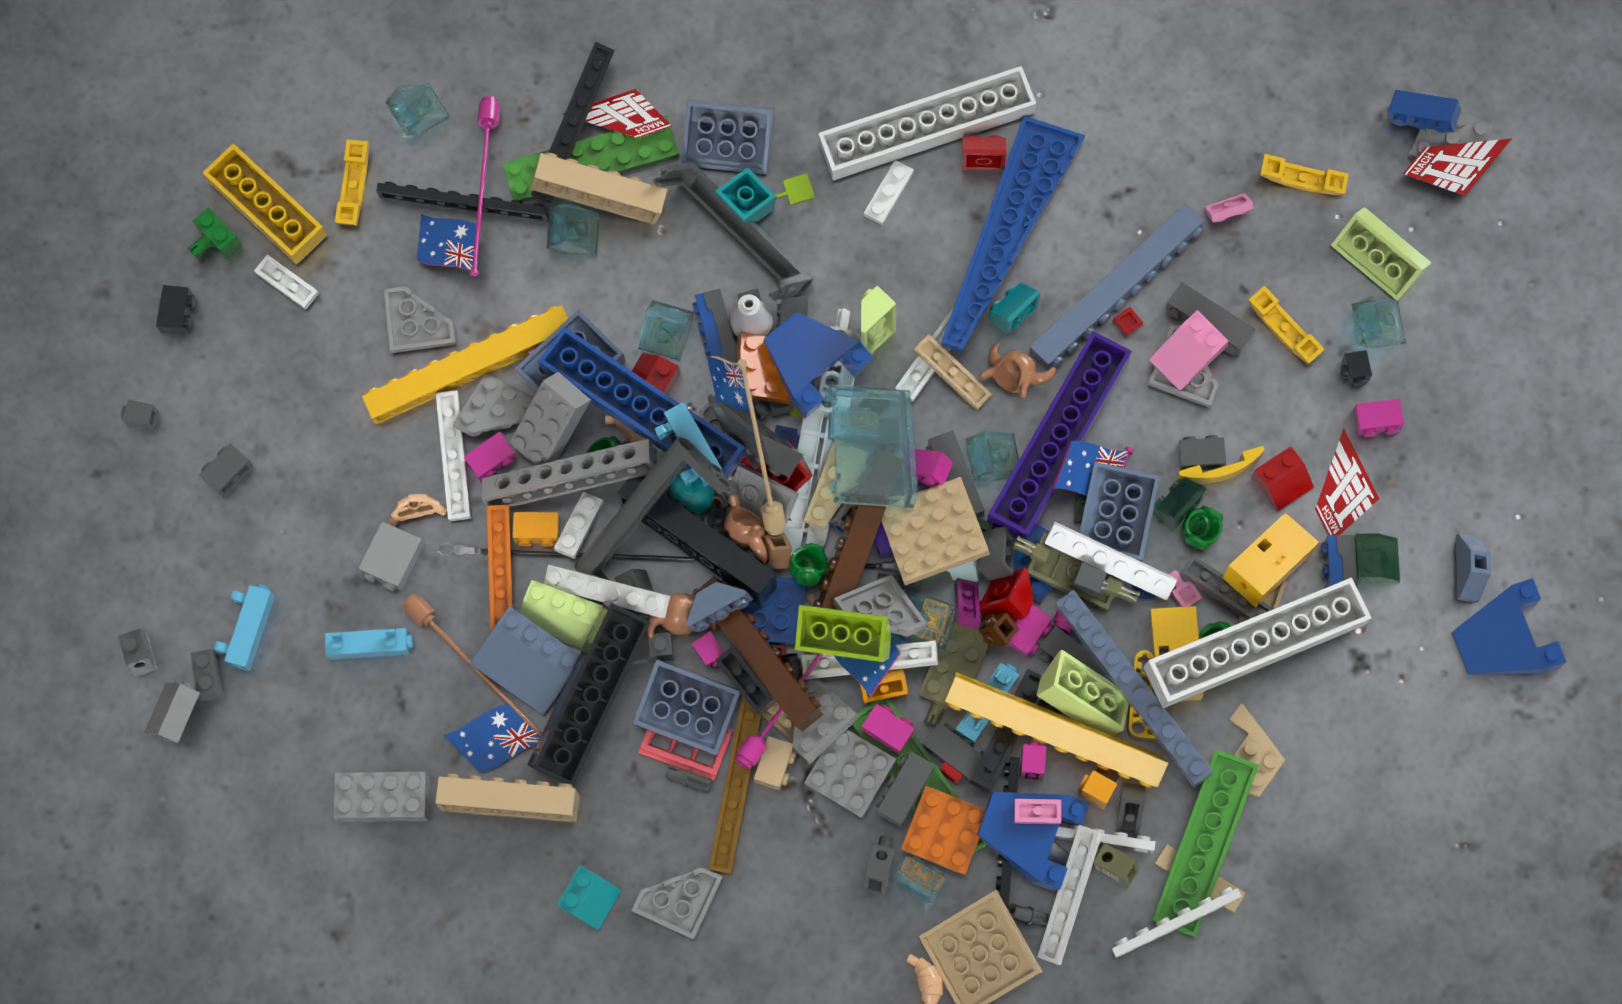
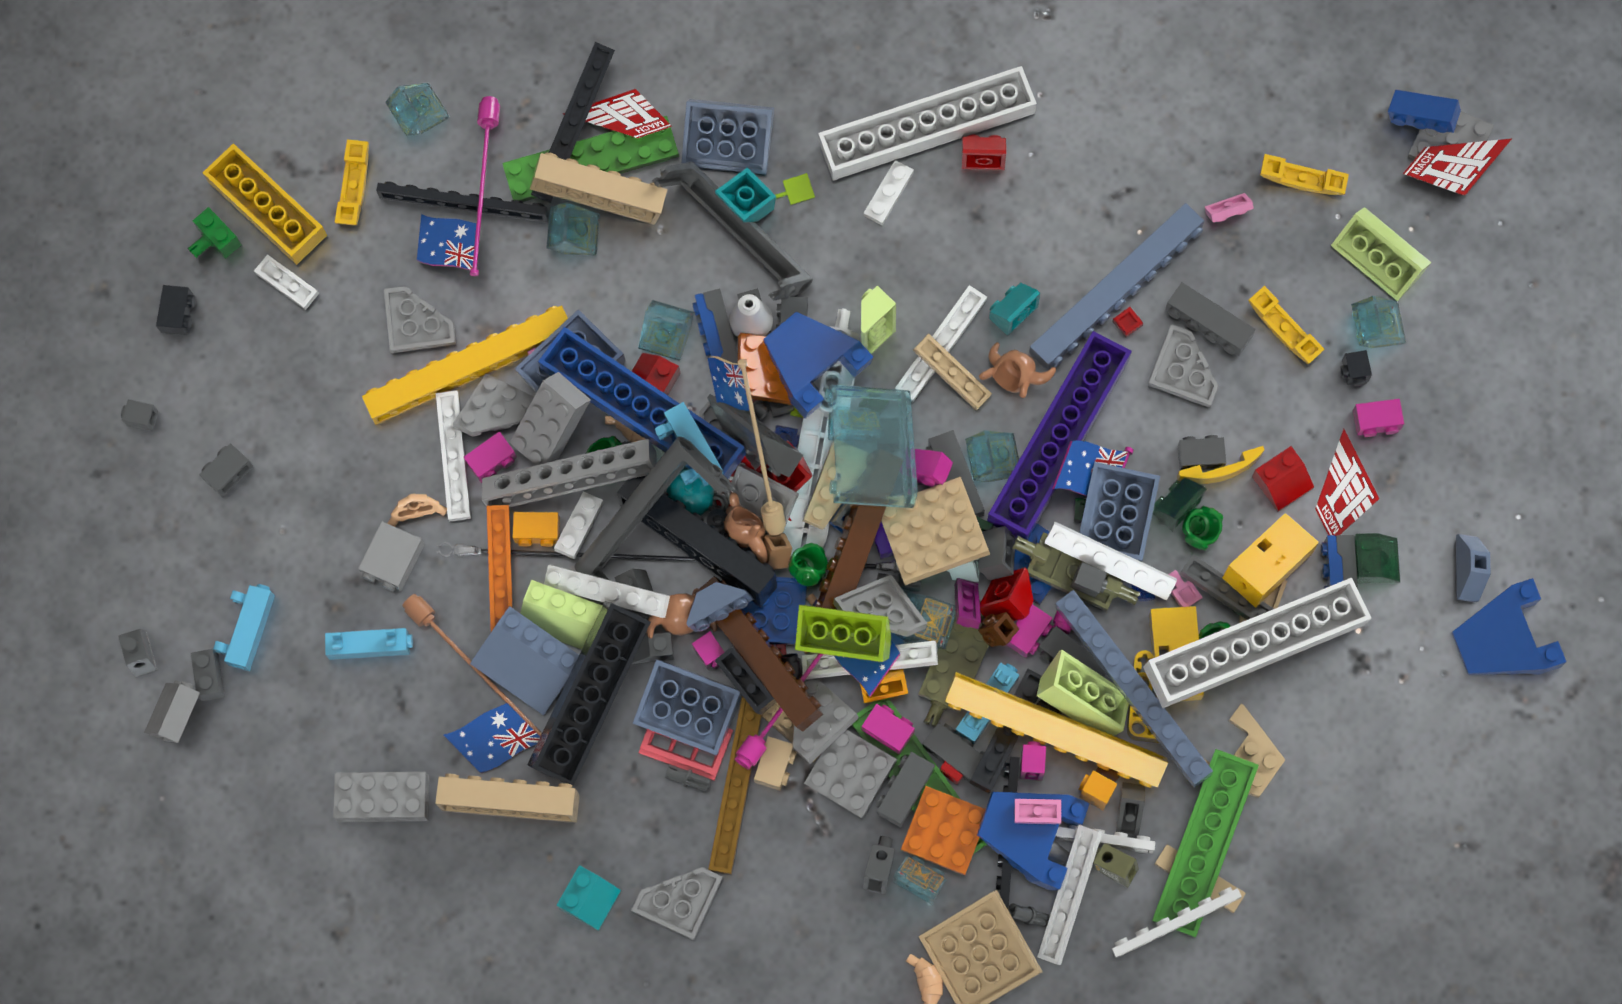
(1027, 183): blue wing -> none
(1189, 350): bright pink slope -> none

